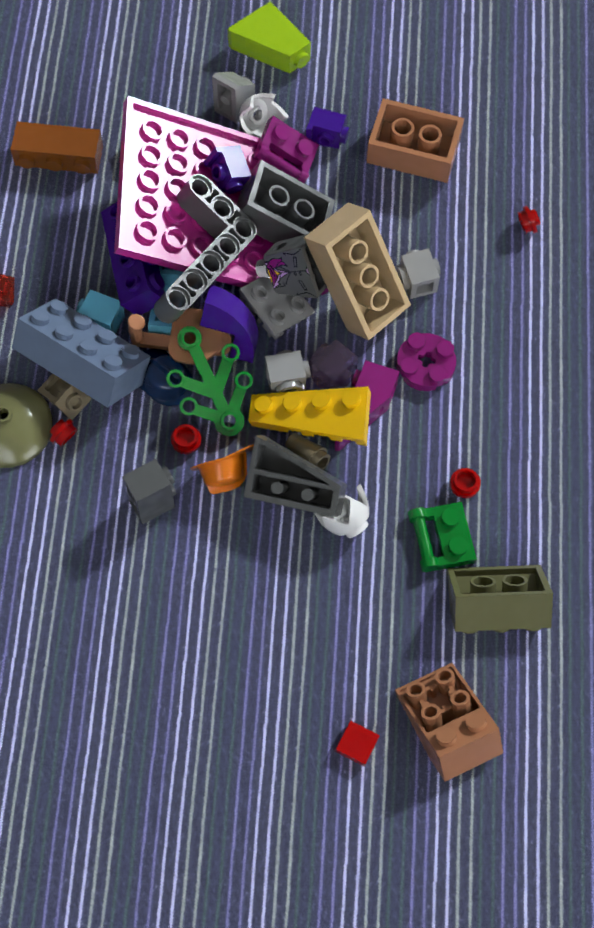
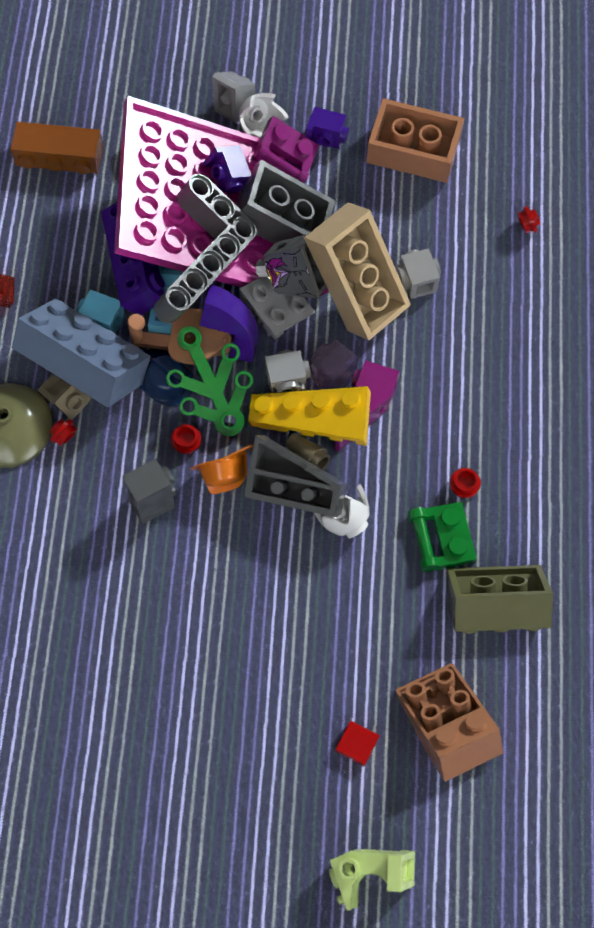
(270, 39): lime slope -> none
(394, 867): none -> yellowish green tile
(429, 346): magenta plate -> none

